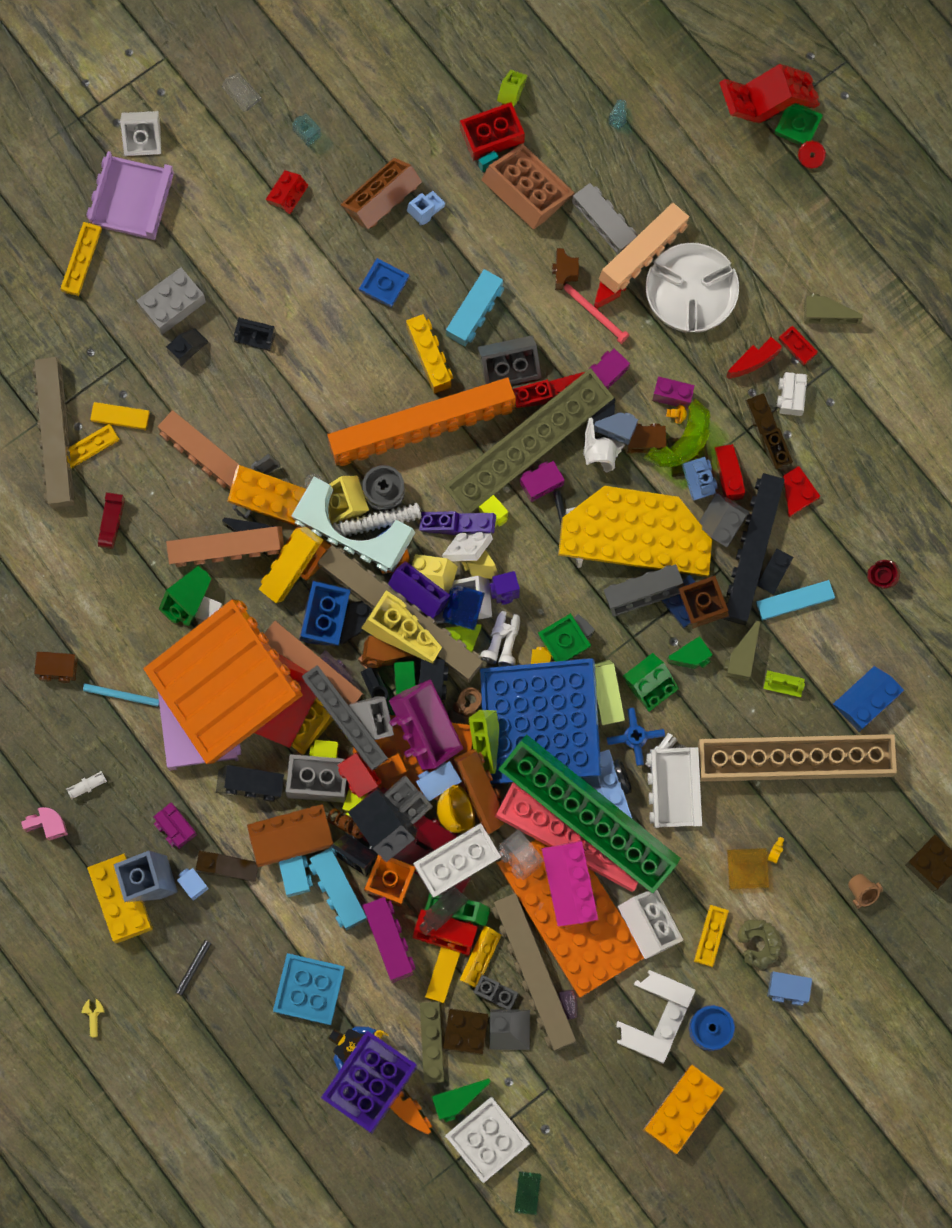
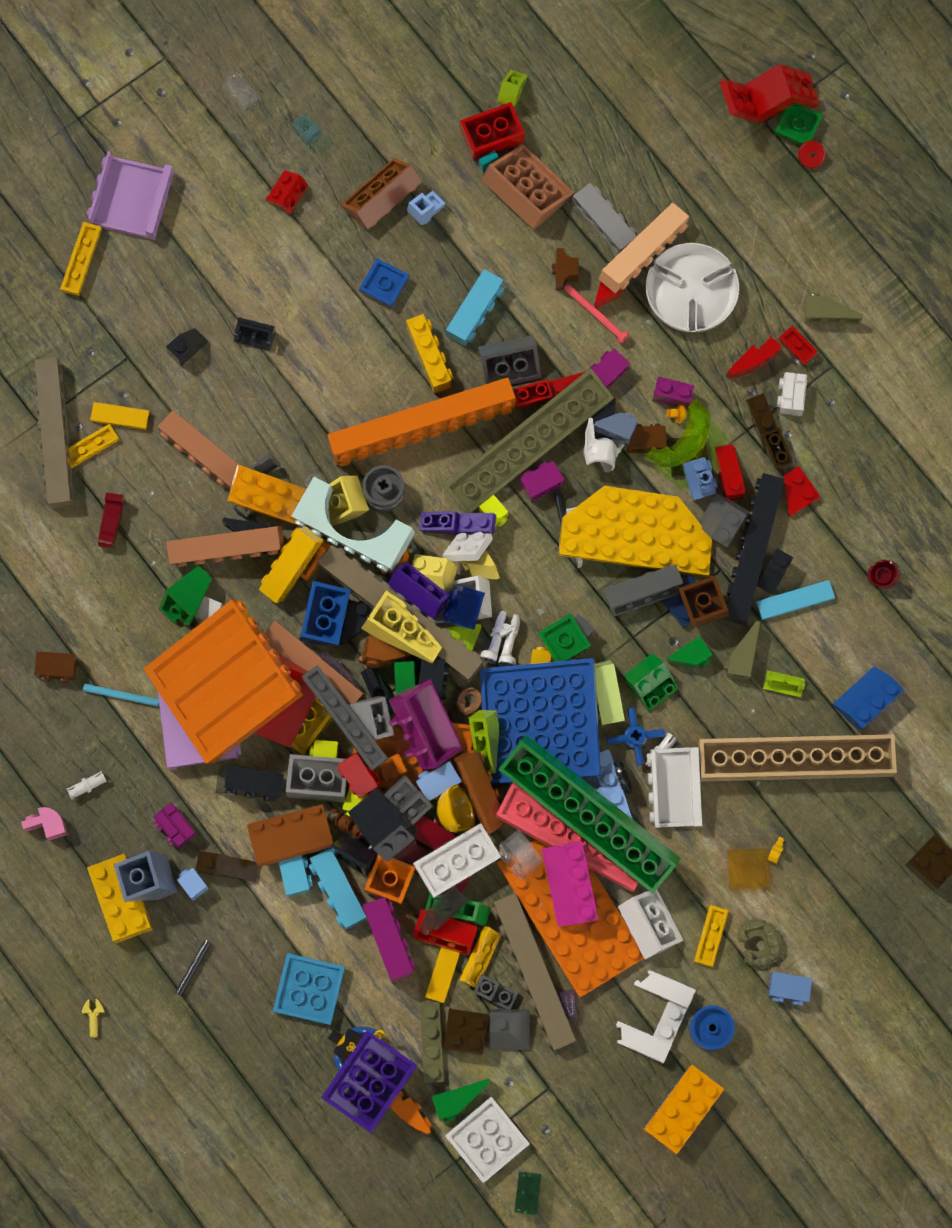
(141, 133): white slope -> none
(171, 301): light grey brick -> none
(378, 520): white piece -> none
(504, 588): dark purple brick -> none
(618, 115): clear light blue cone -> none
(864, 891): medium nougat piece -> none

